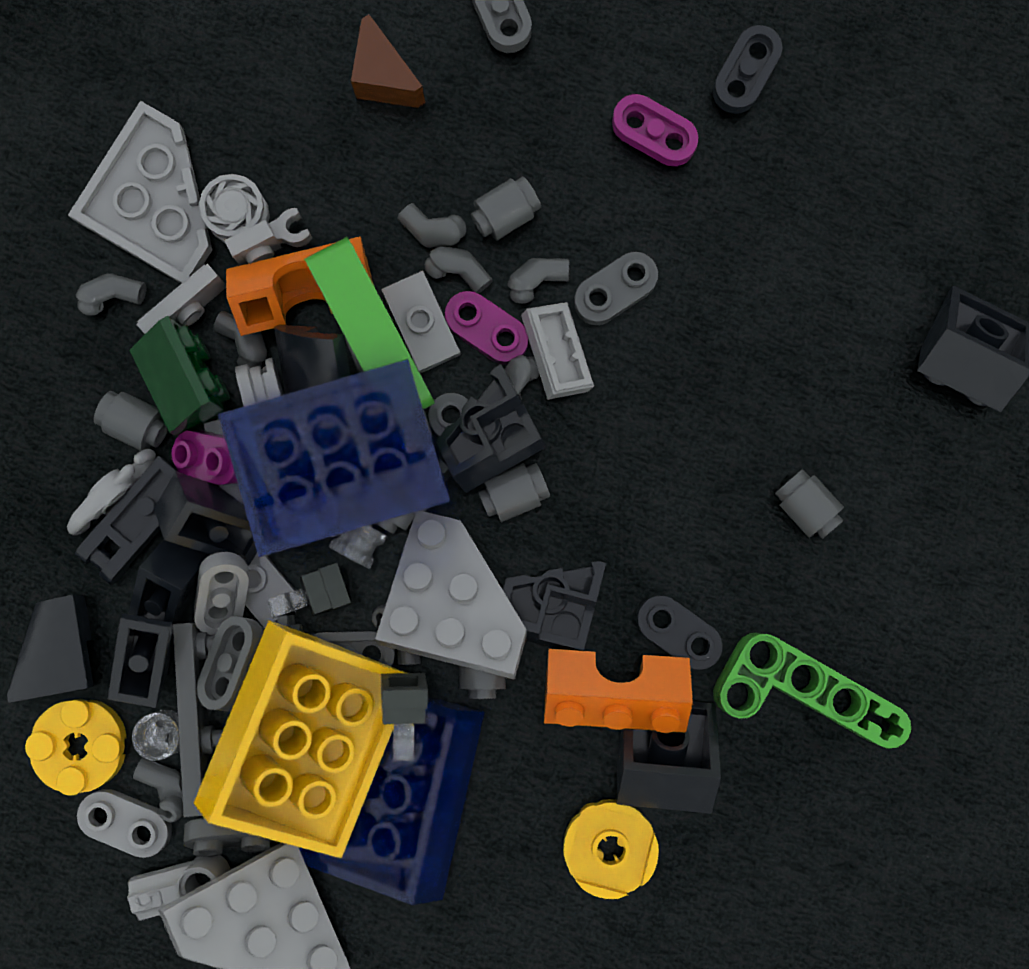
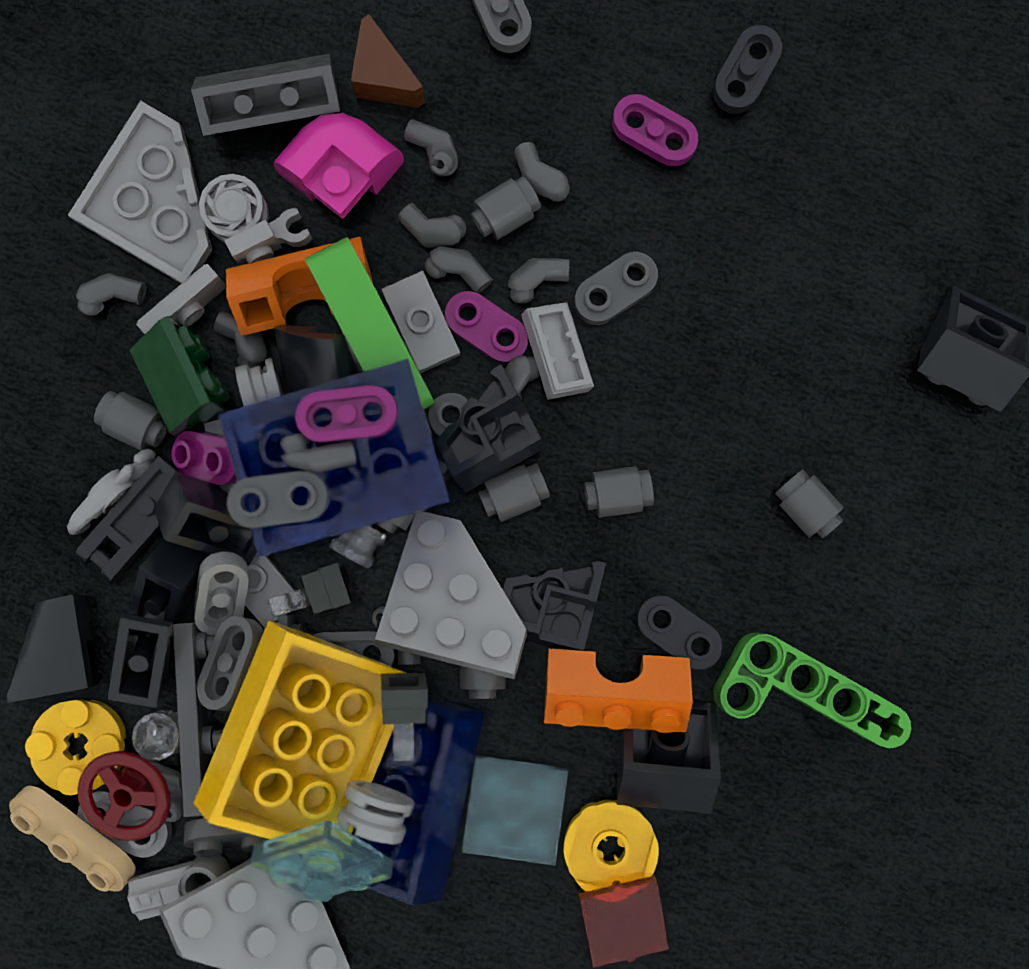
(71, 839): none -> tan plate
(135, 785): none -> dark red piece
(265, 94): none -> dark grey brick
(277, 499): none -> dark grey plate
(319, 458): none -> dark grey arm
(322, 861): none -> clear light blue plate
(338, 161): none -> dark pink brick
(347, 412): none -> magenta plate
(375, 812): none -> light grey wheel
(438, 146): none -> dark grey arm
(515, 810): none -> clear light blue plate
(542, 177): none -> dark grey arm
(619, 491): none -> dark grey brick
(623, 921): none -> clear red piece

